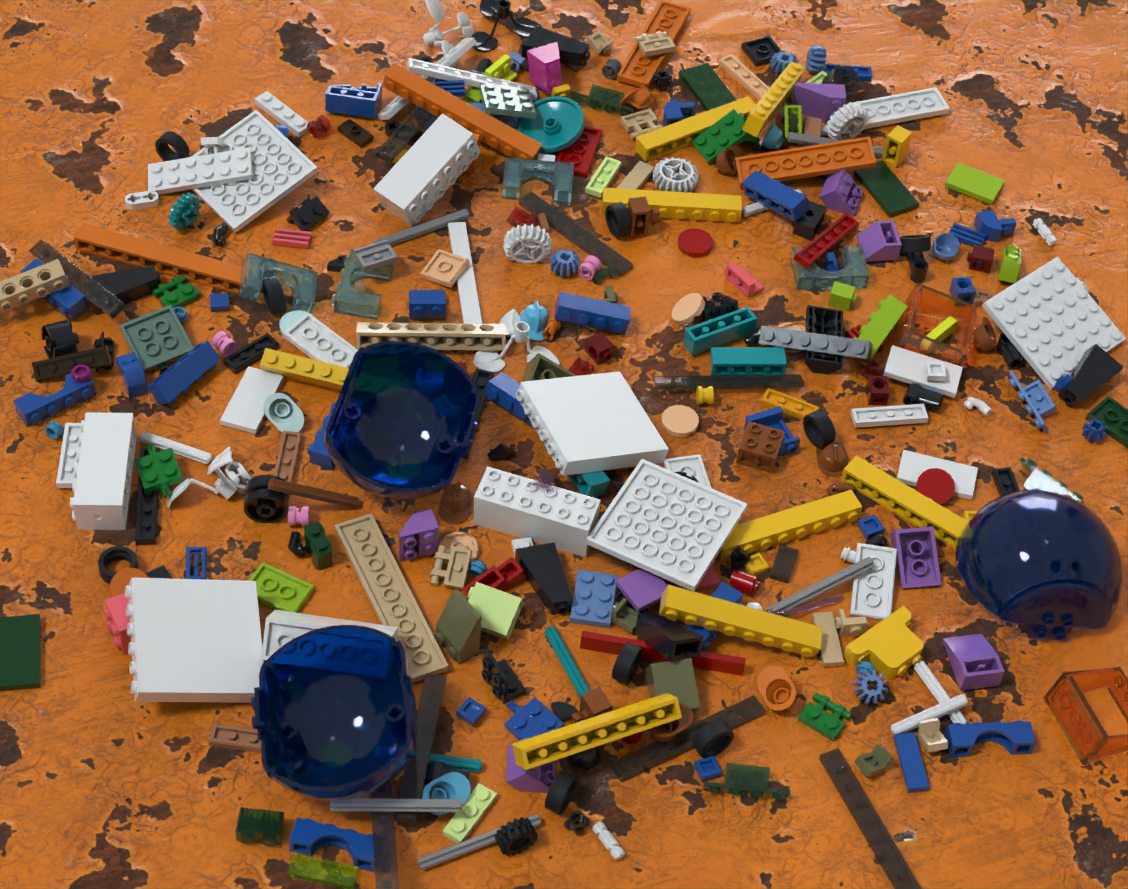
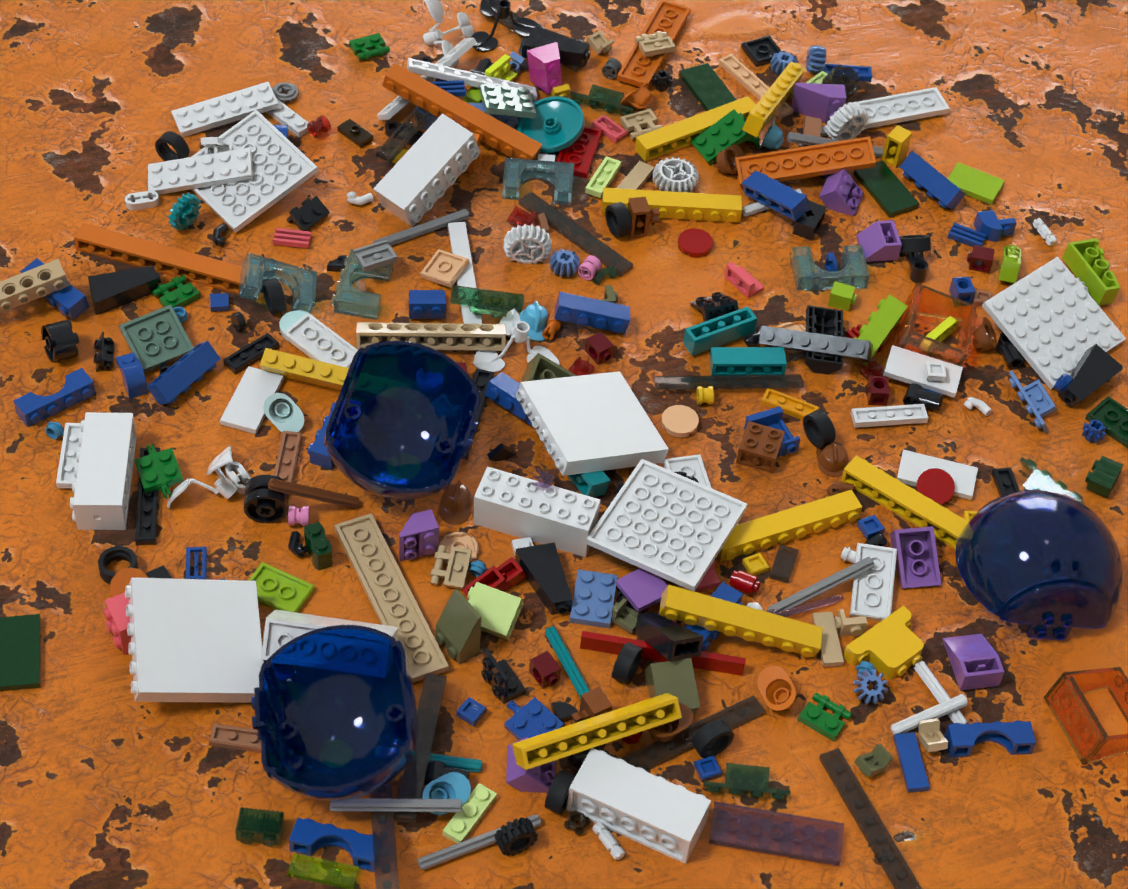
(64, 364): dark brown tile -> none
(80, 280): clear smoke tile -> none
(81, 374): magenta tile -> none
(178, 448): white axle -> none
(224, 109): none -> white plate
(224, 343): bright pink wheel -> none
(238, 321): none -> black tile
(289, 89): none -> light grey gear
(353, 199): none -> white arm
(354, 101): blue wedge -> none
(369, 46): none -> green plate
(487, 301): none -> clear green bracket
(545, 670): none -> dark red brick
(608, 129): none -> coral tile
(638, 805): none -> white brick
(676, 112): blue brick -> none
(688, 308): light nougat tile -> none
(739, 557): black tile -> none
(776, 833): none -> plate
(793, 119): lime torso -> none
(825, 241): red tile -> none
(932, 180): none -> blue brick
(945, 246): medium blue hair -> none
(1089, 265): none -> lime wedge
(1104, 476): none -> dark green brick

